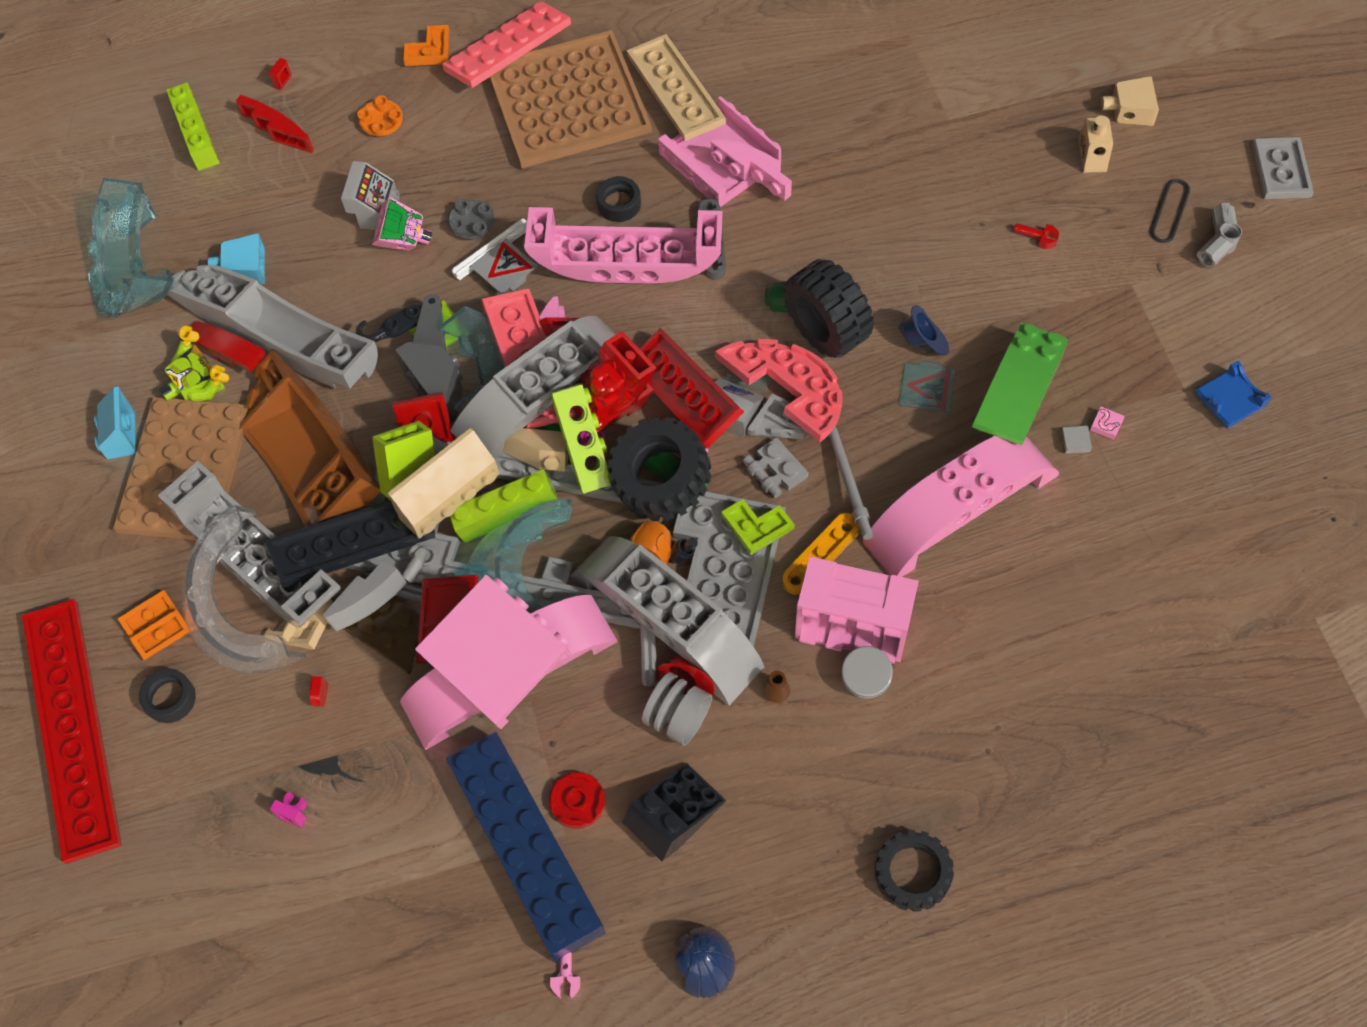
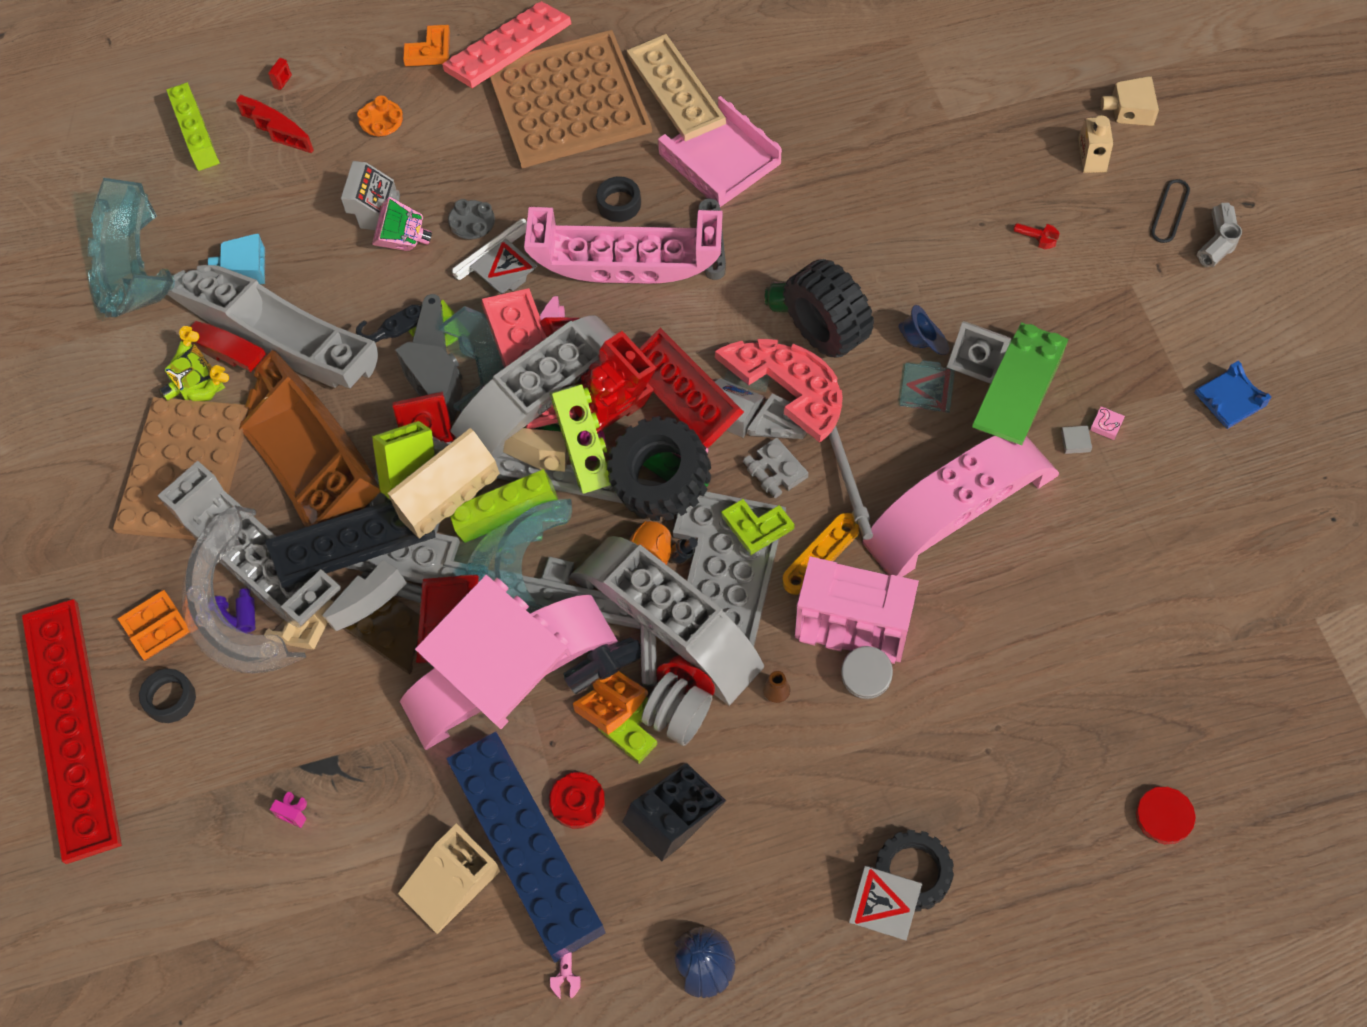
(115, 425): medium azure slope -> none
(244, 611): none -> dark purple plant
(318, 691): red tile -> none
(414, 566): light grey arm -> none
(448, 878): none -> tan slope
(602, 664): none -> black piece
(611, 702): none -> orange slope
(632, 737): none -> lime plate
(748, 161): bright pink slope -> none
(885, 903): none -> light grey piece
(978, 352): none -> light grey slope
(1165, 815): none -> red tile
(1282, 168): light grey tile -> none

